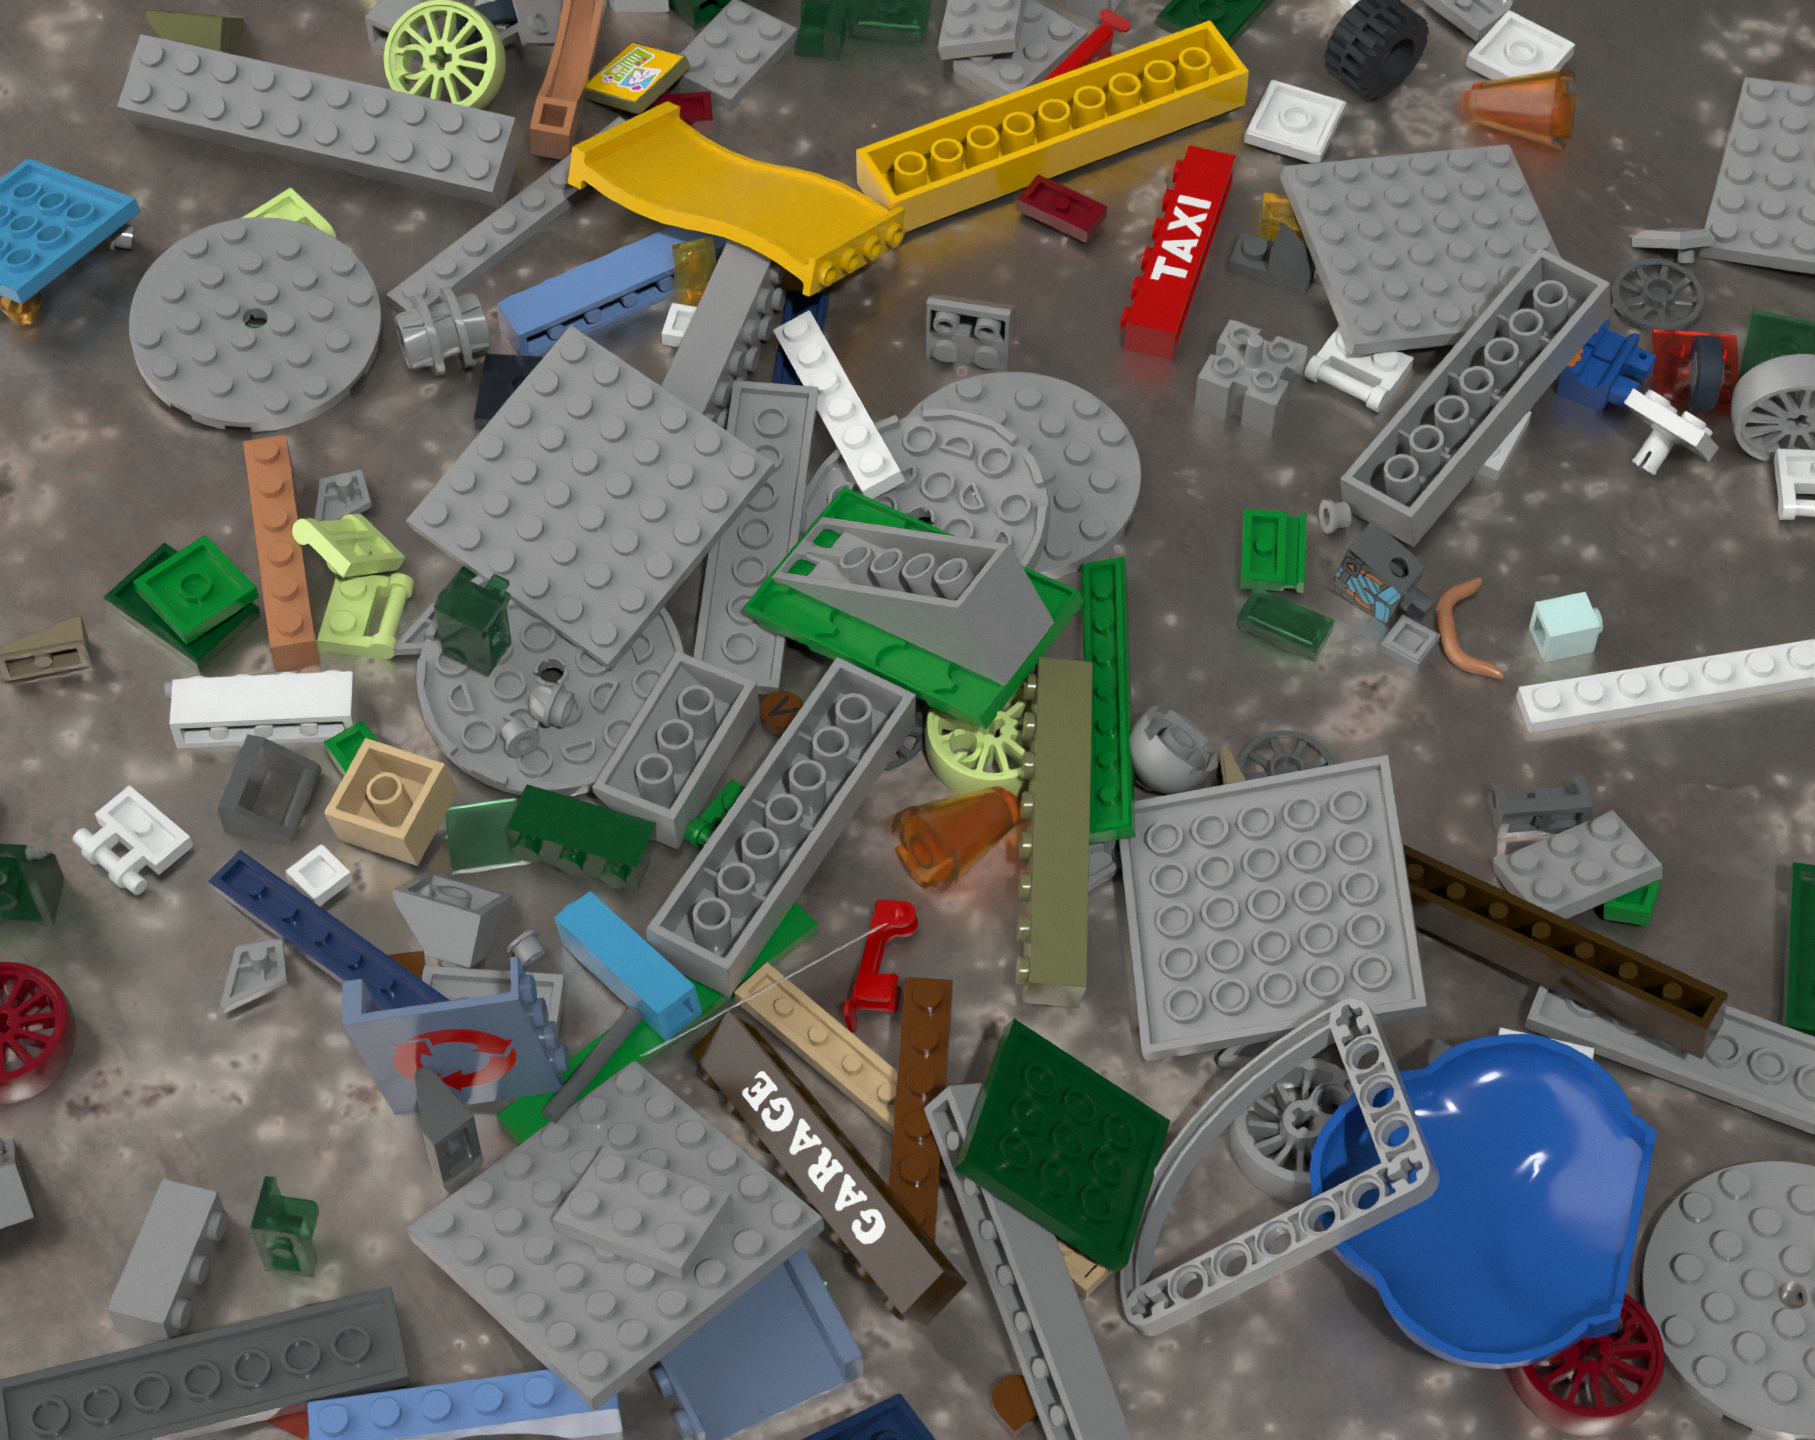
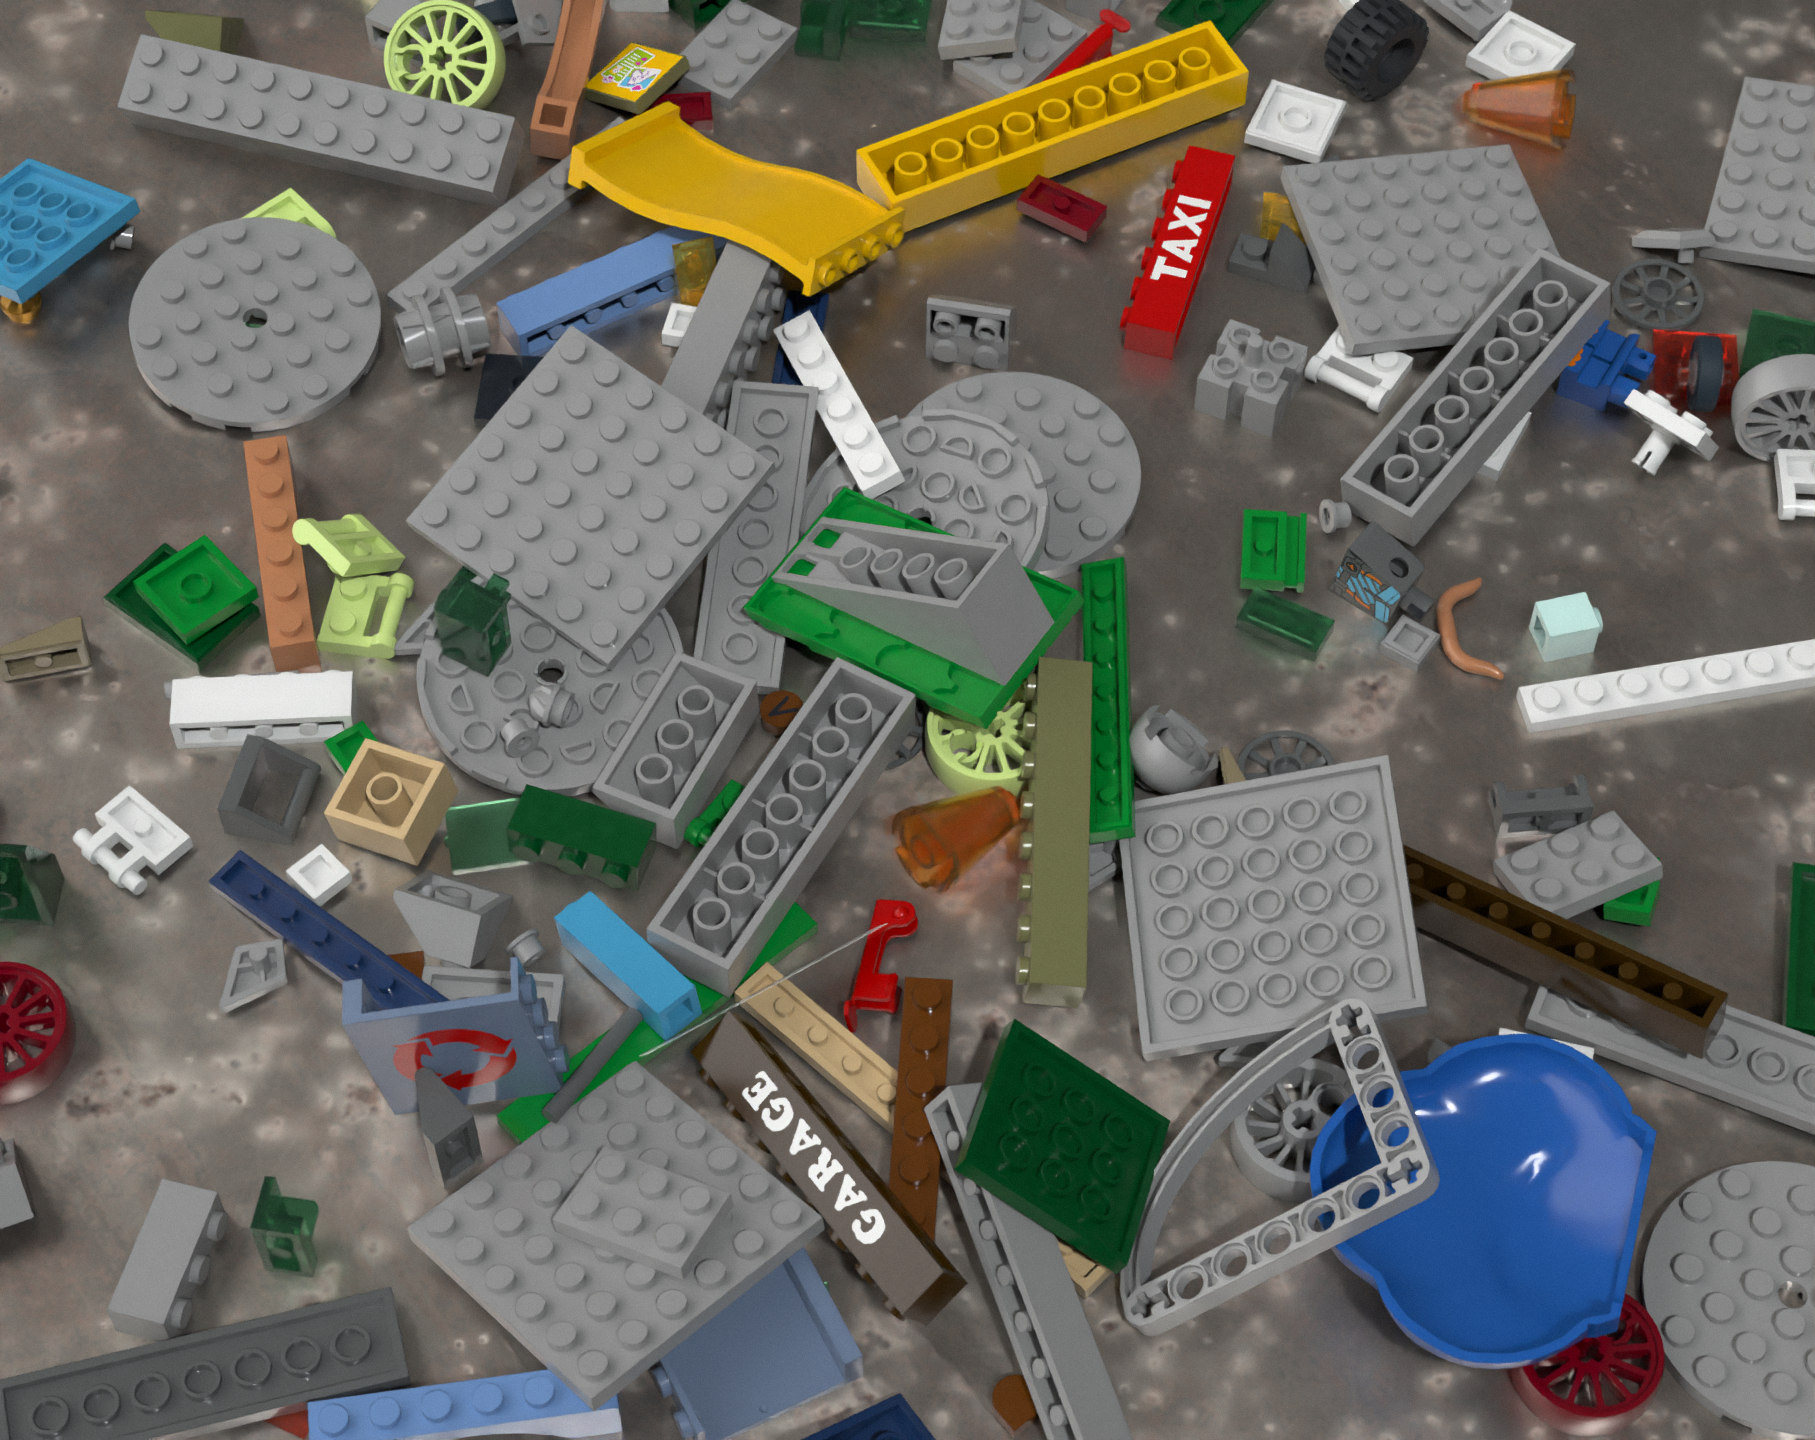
(342, 496): light grey piece -> none

